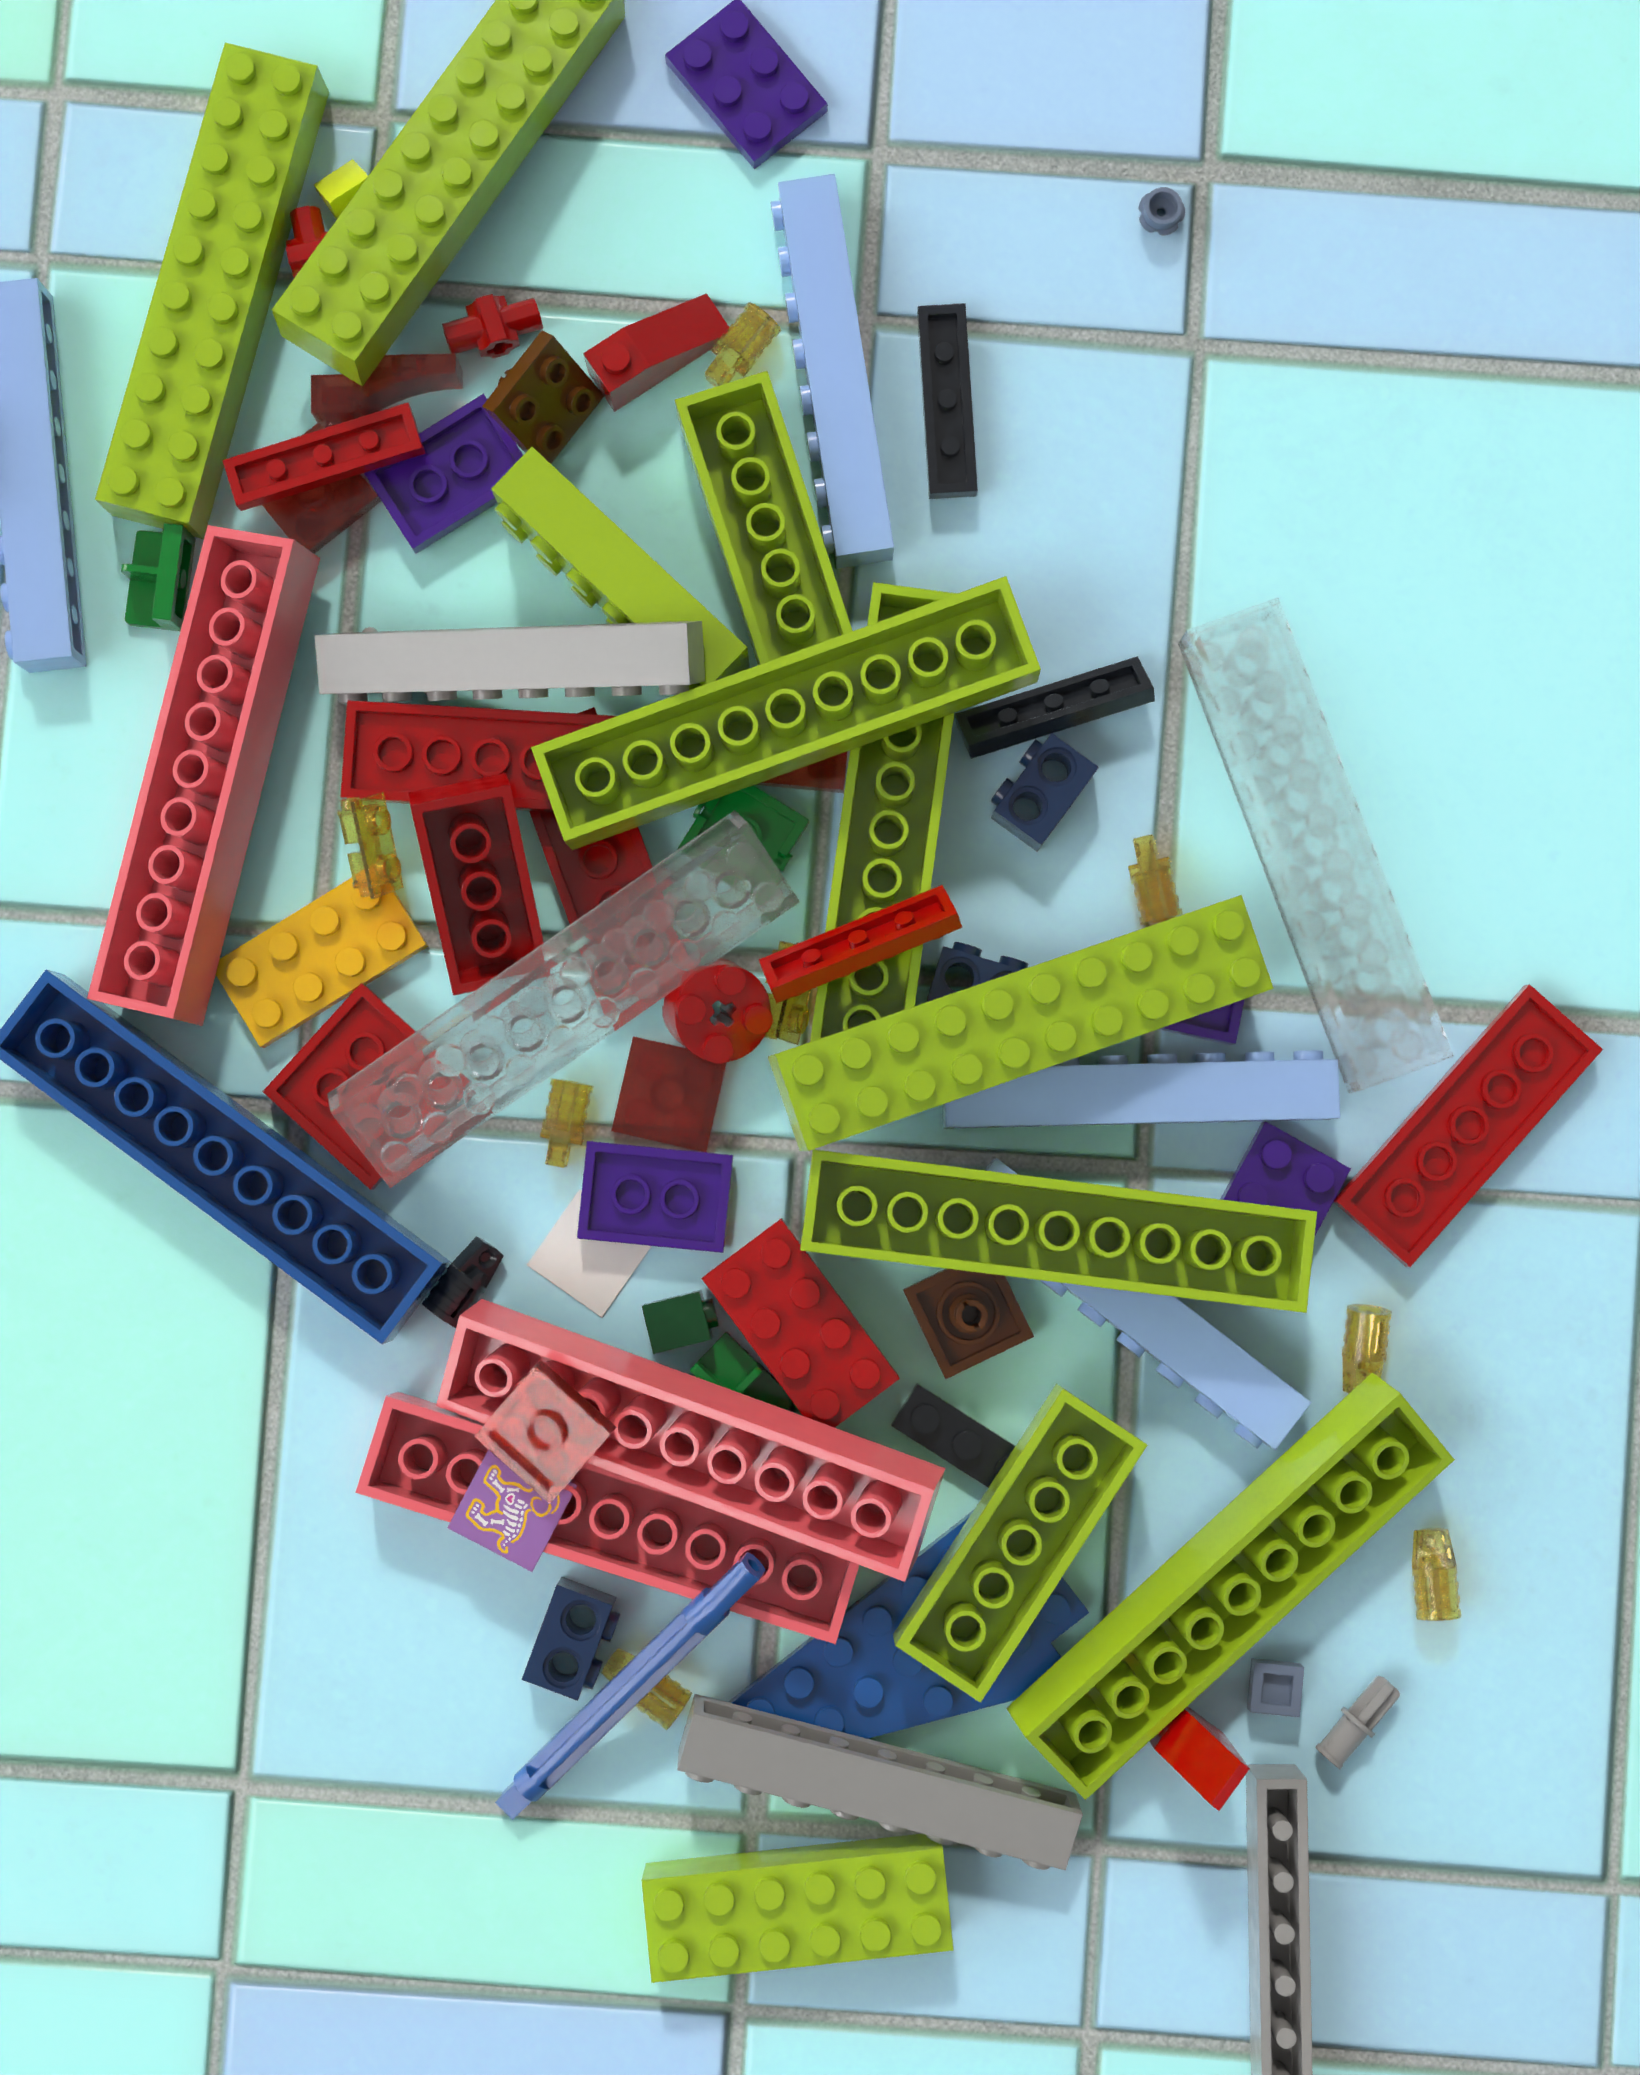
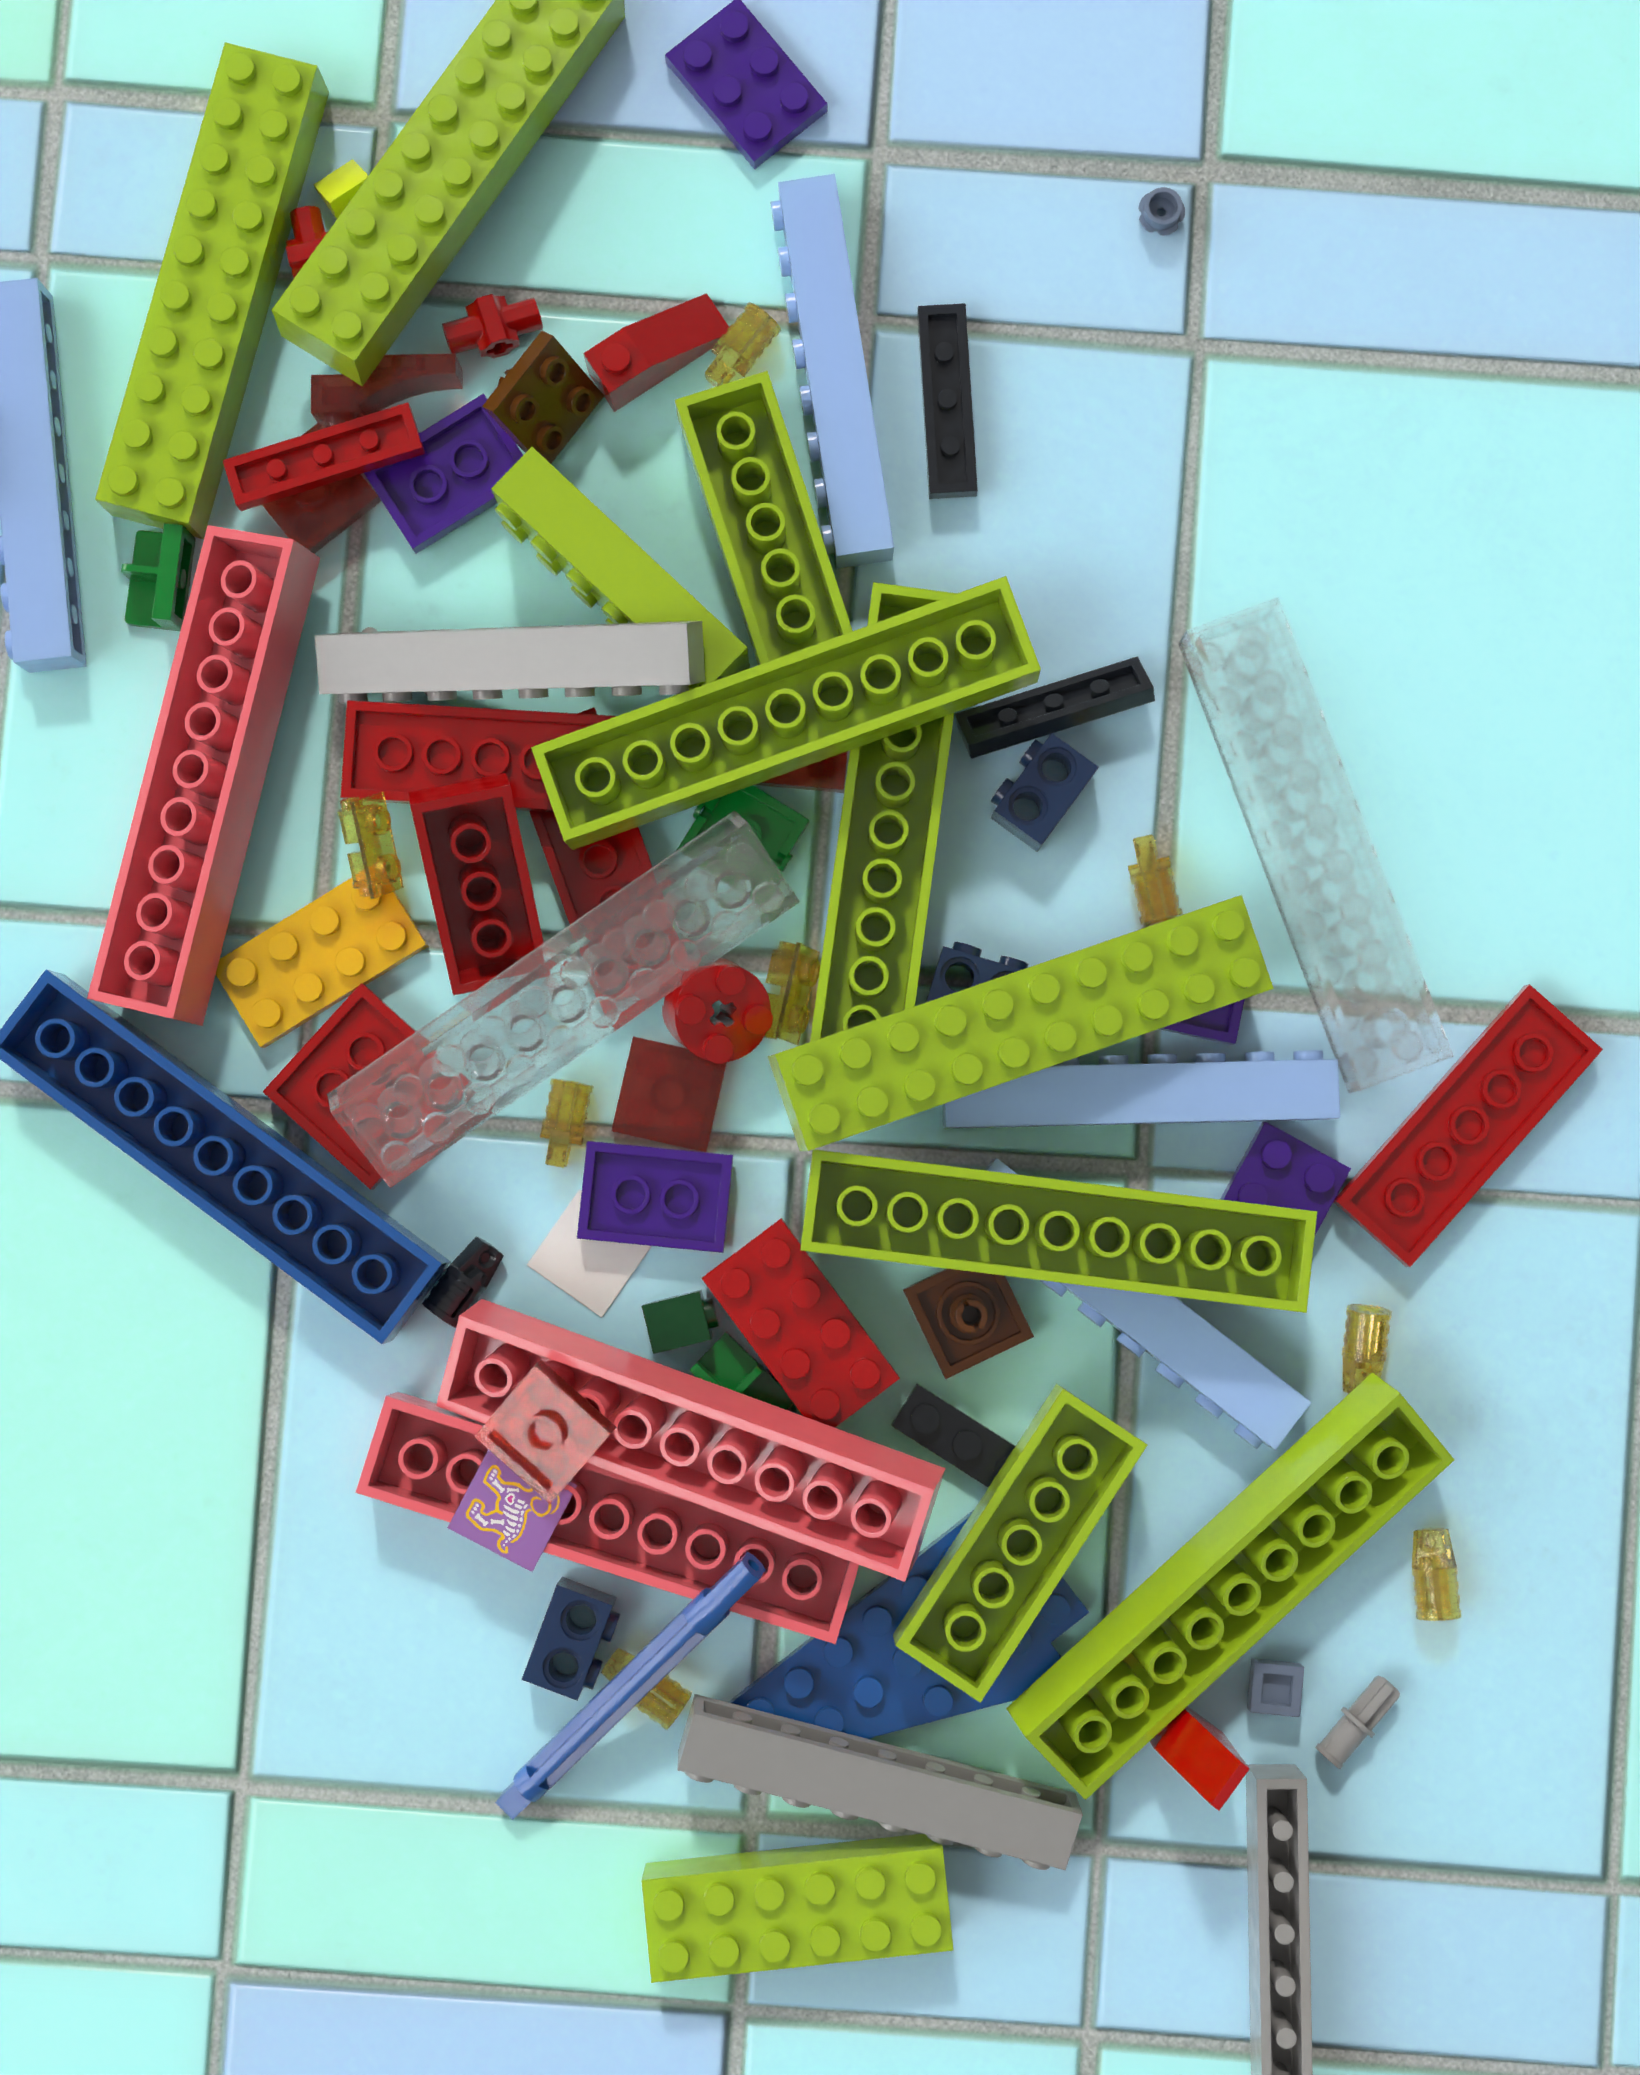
(860, 943): red plate -> none

